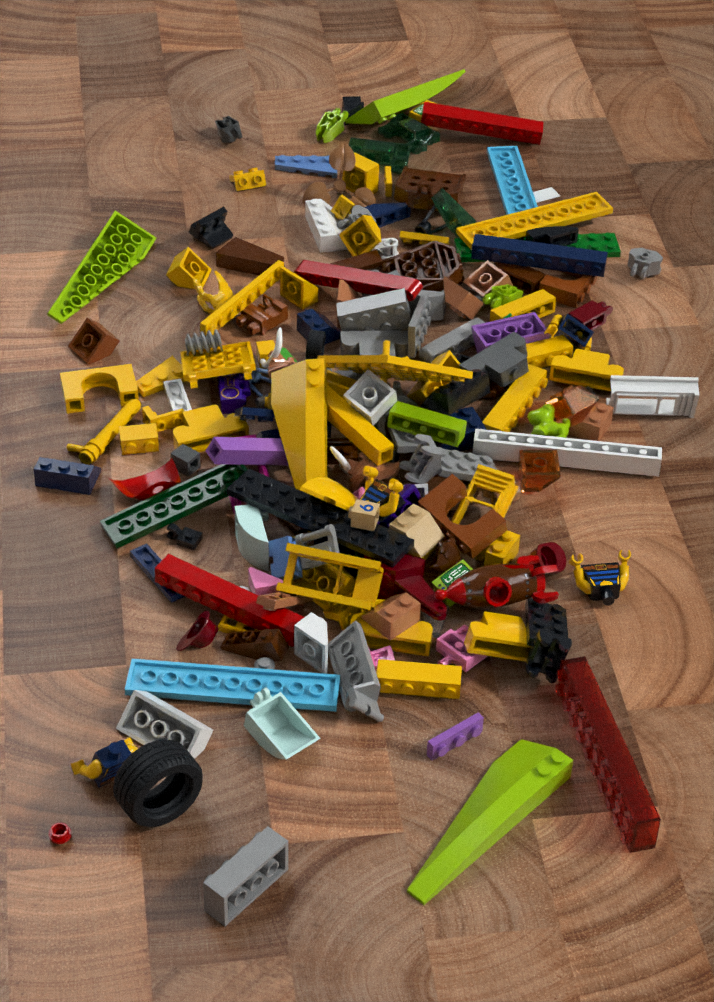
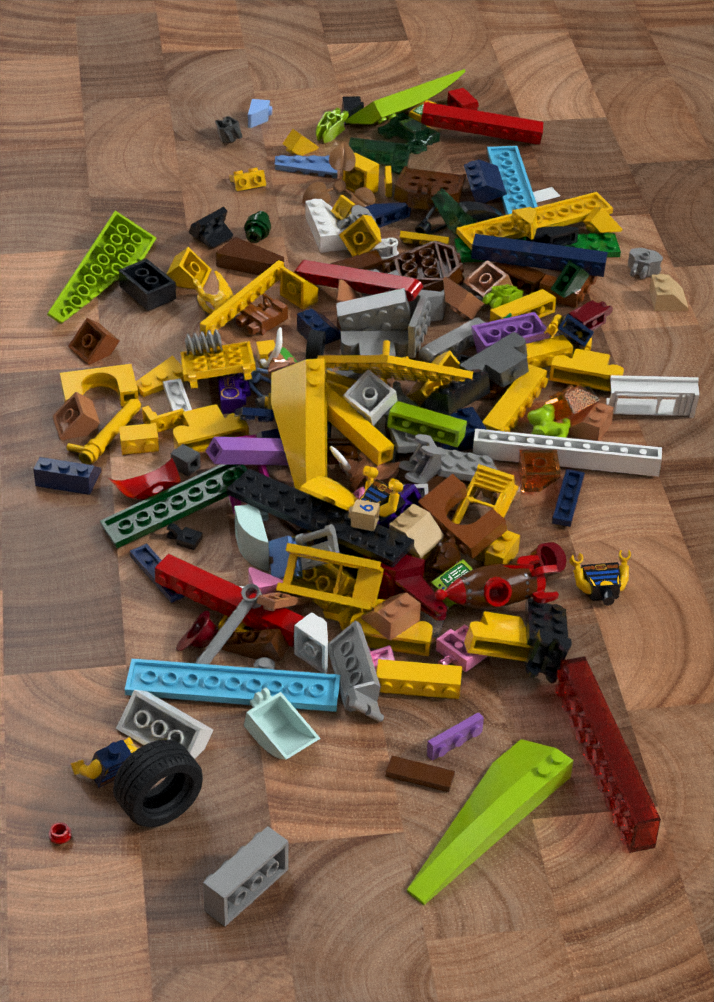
(76, 417): none -> nougat slope
(147, 284): none -> black brick
(231, 624): none -> light grey piece
(257, 227): none -> dark green piece
(259, 112): none -> light blue slope
(298, 144): none -> yellow slope
(420, 773): none -> reddish brown tile
(462, 99): none -> red brick
(480, 211): none -> black slope
(484, 180): none -> dark blue slope
(525, 221): none -> yellow slope
(568, 498): none -> dark blue plate
(569, 280): none -> dark green slope
(600, 221): none -> yellow slope
(667, 294): none -> tan slope

